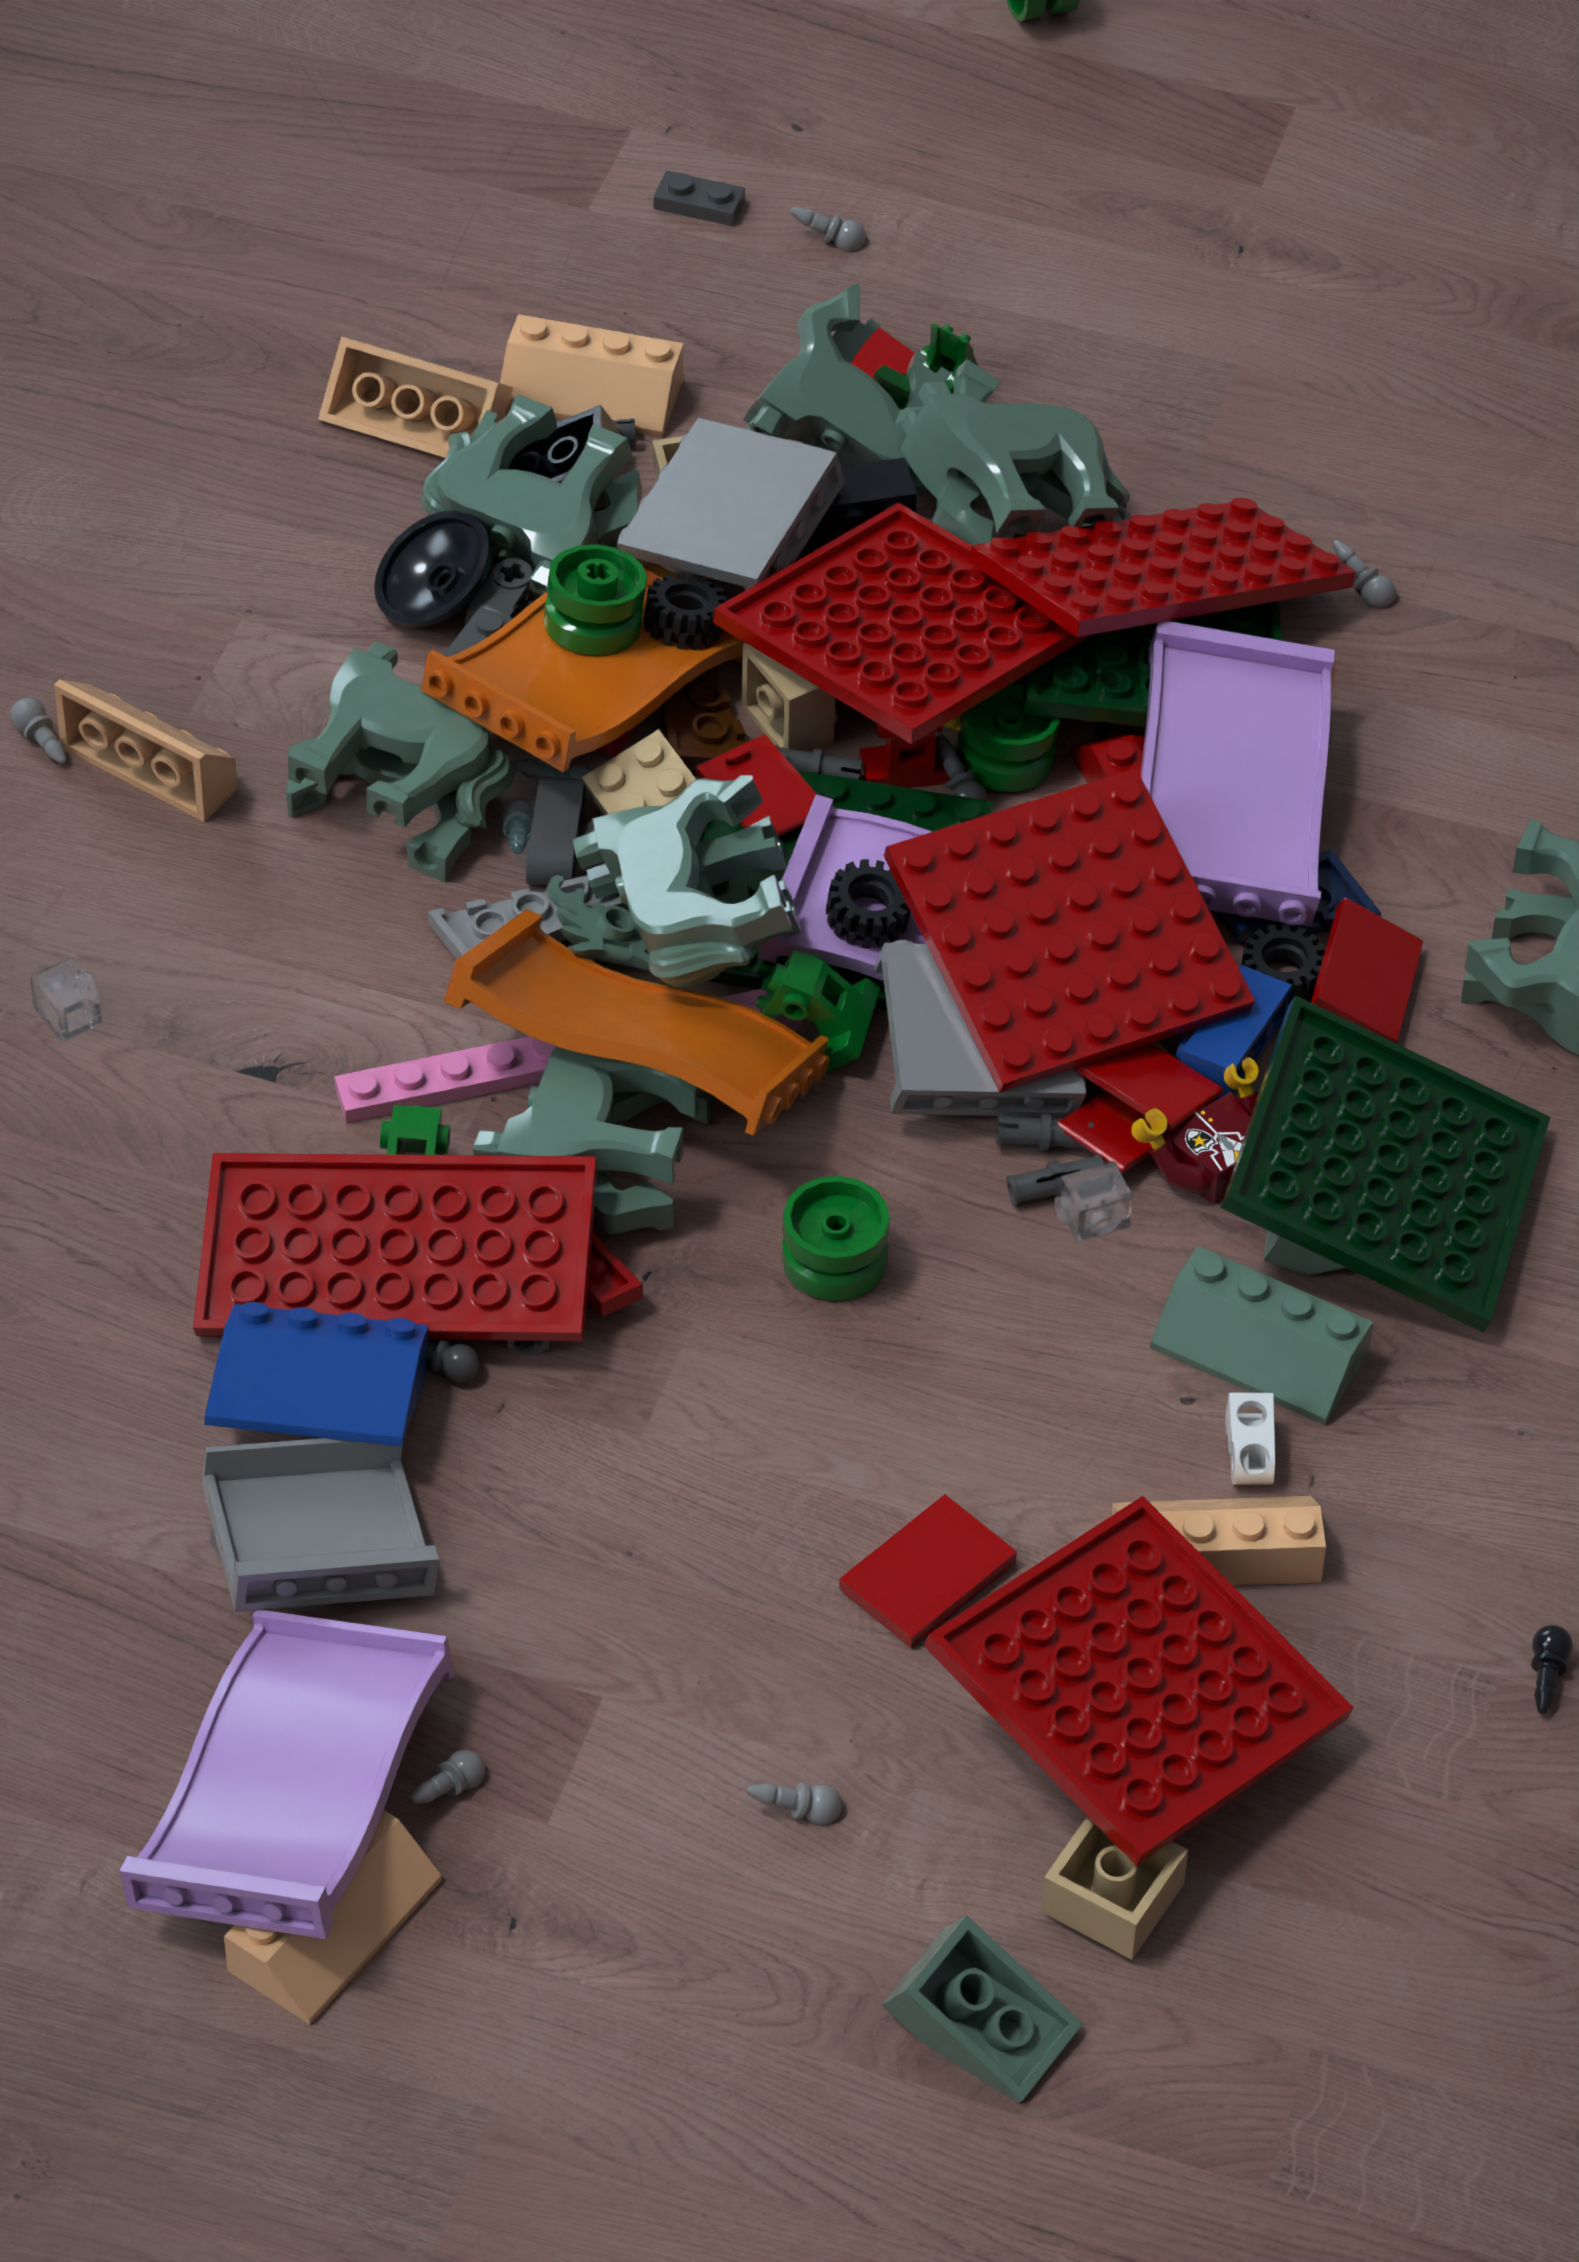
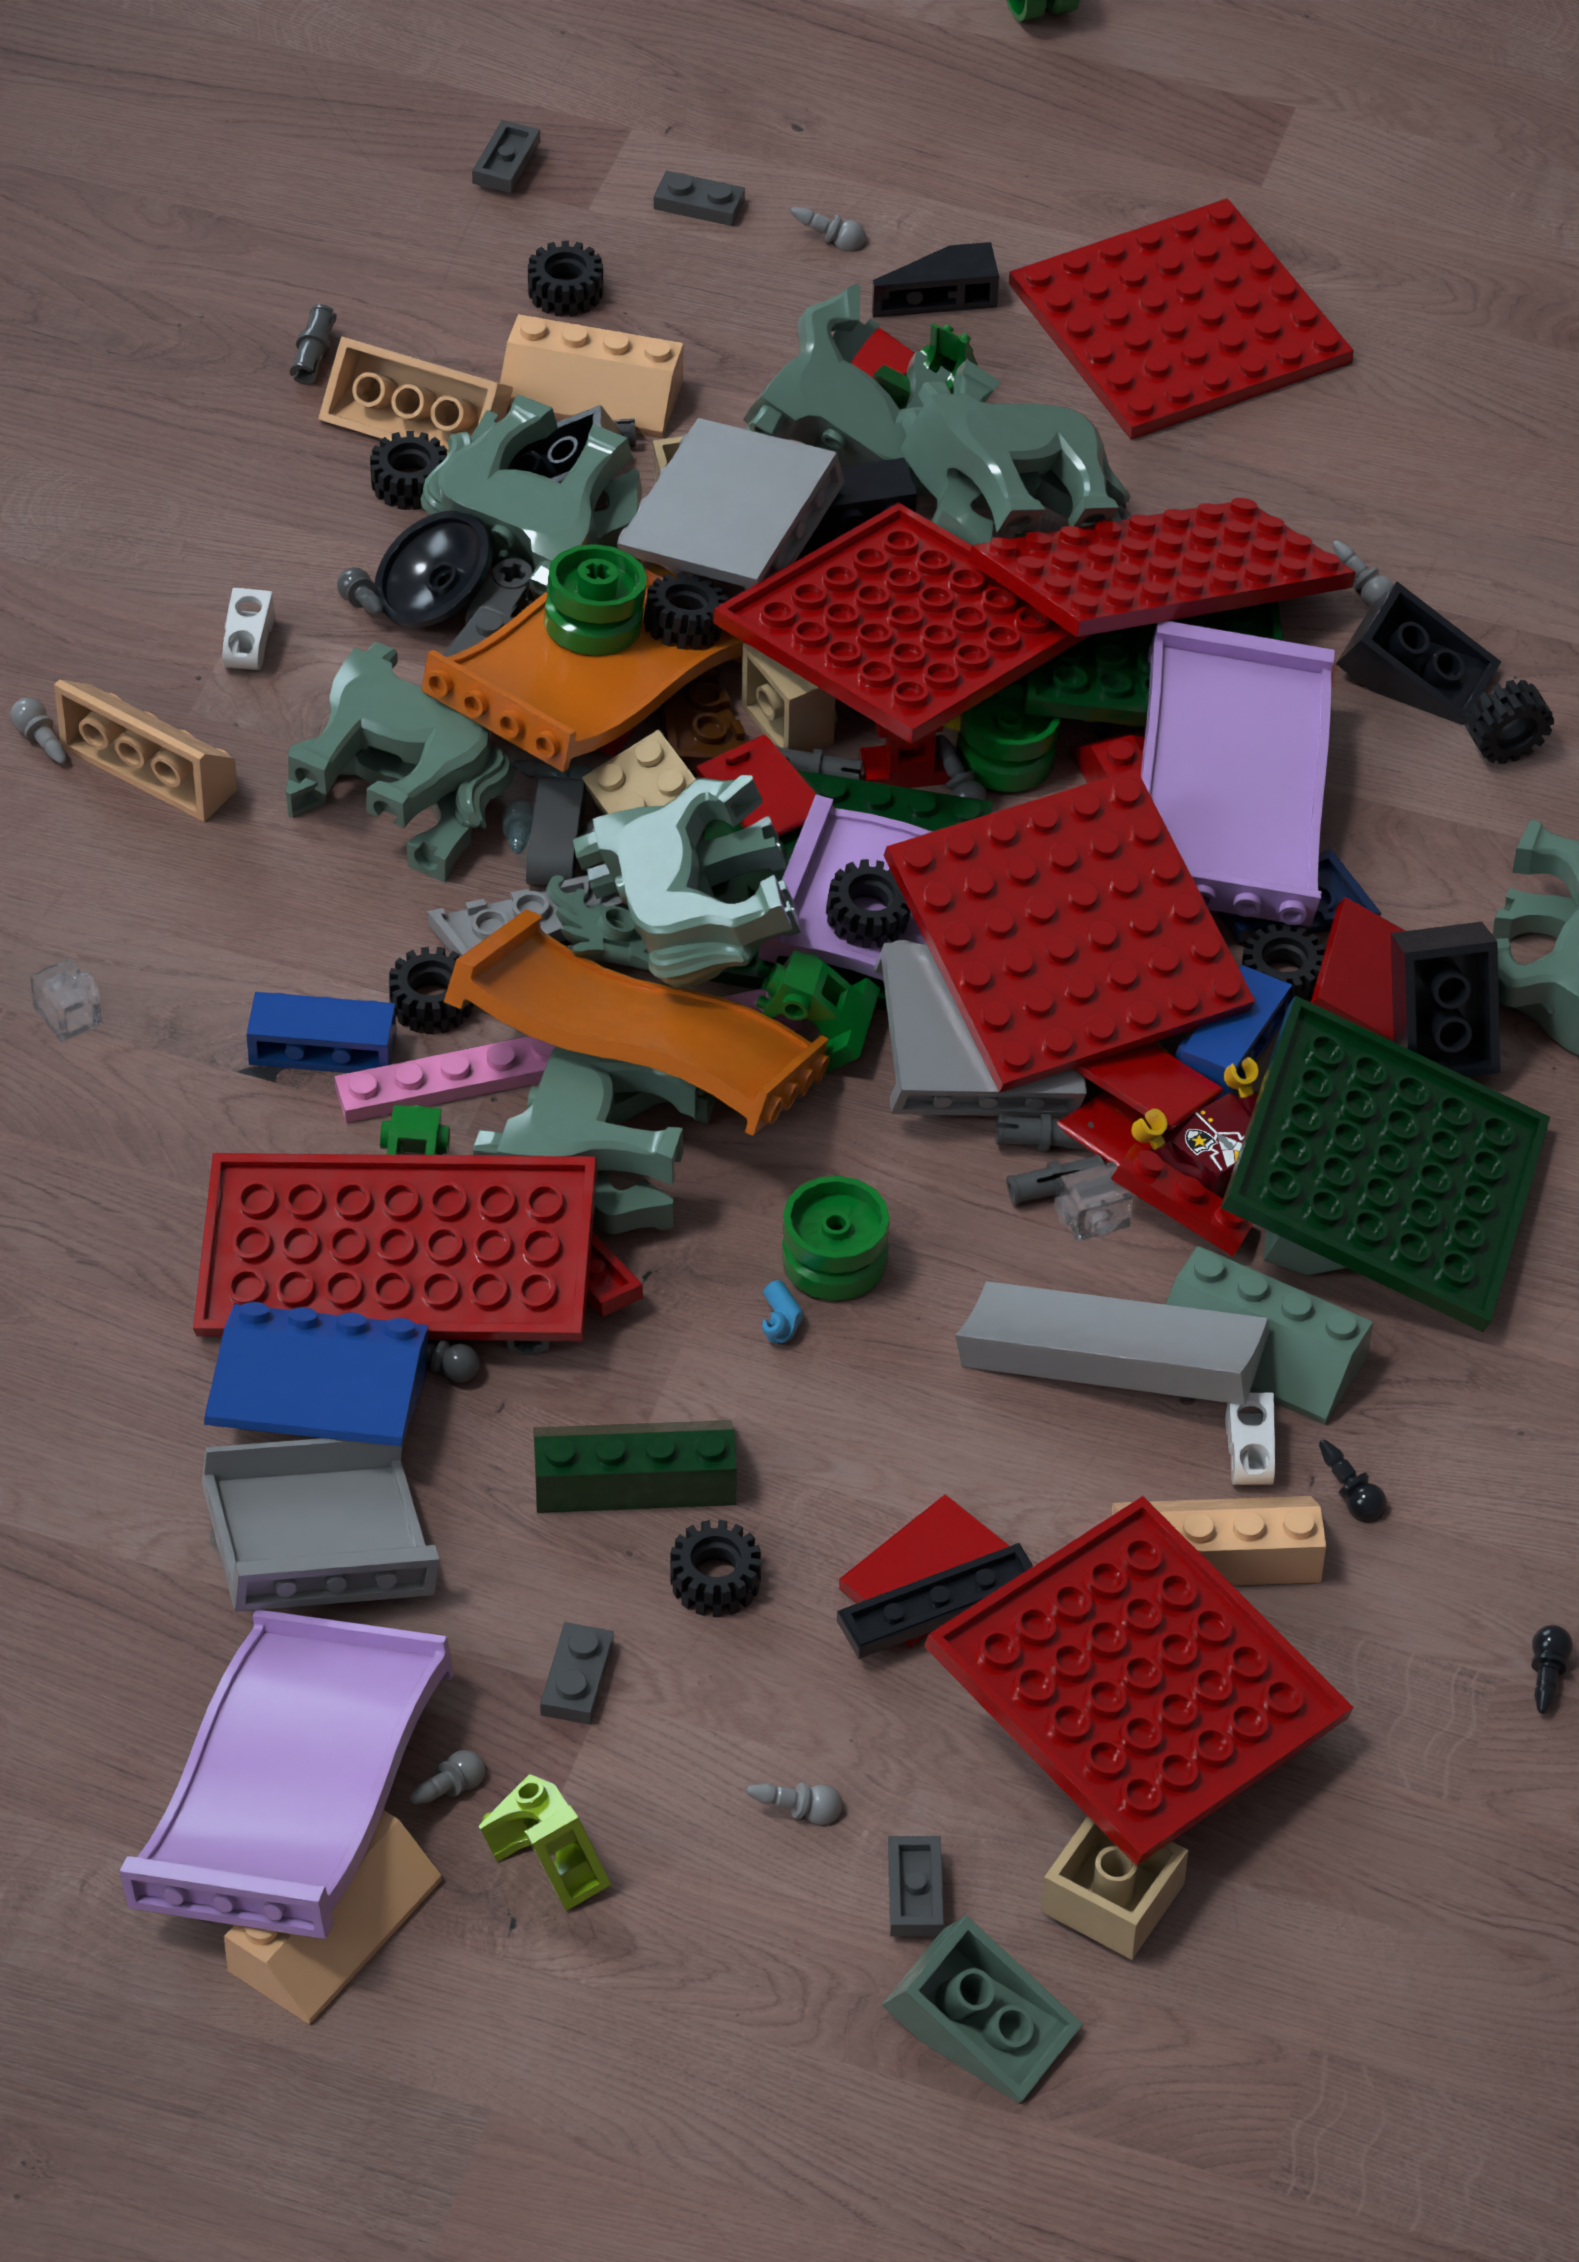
(247, 630): none -> white leg
(313, 344): none -> dark grey pin
(320, 1033): none -> blue brick
(357, 588): none -> dark grey bar
(401, 454): none -> black tyre
(419, 1008): none -> black tyre
(506, 156): none -> dark grey plate
(541, 1818): none -> lime tile
(565, 294): none -> black tyre
(577, 1673): none -> dark grey plate
(635, 1466): none -> dark green slope
(715, 1545): none -> black tyre
(786, 1313): none -> dark azure arm
(915, 1885): none -> dark grey plate
(928, 1602): none -> black tile
(940, 282): none -> black slope
(1113, 1342): none -> light grey arch
(1180, 318): none -> red plate
(1180, 1198): none -> red plate
(1364, 1500): none -> black bar
(1418, 657): none -> black slope
(1448, 996): none -> black brick
(1509, 721): none -> black tyre

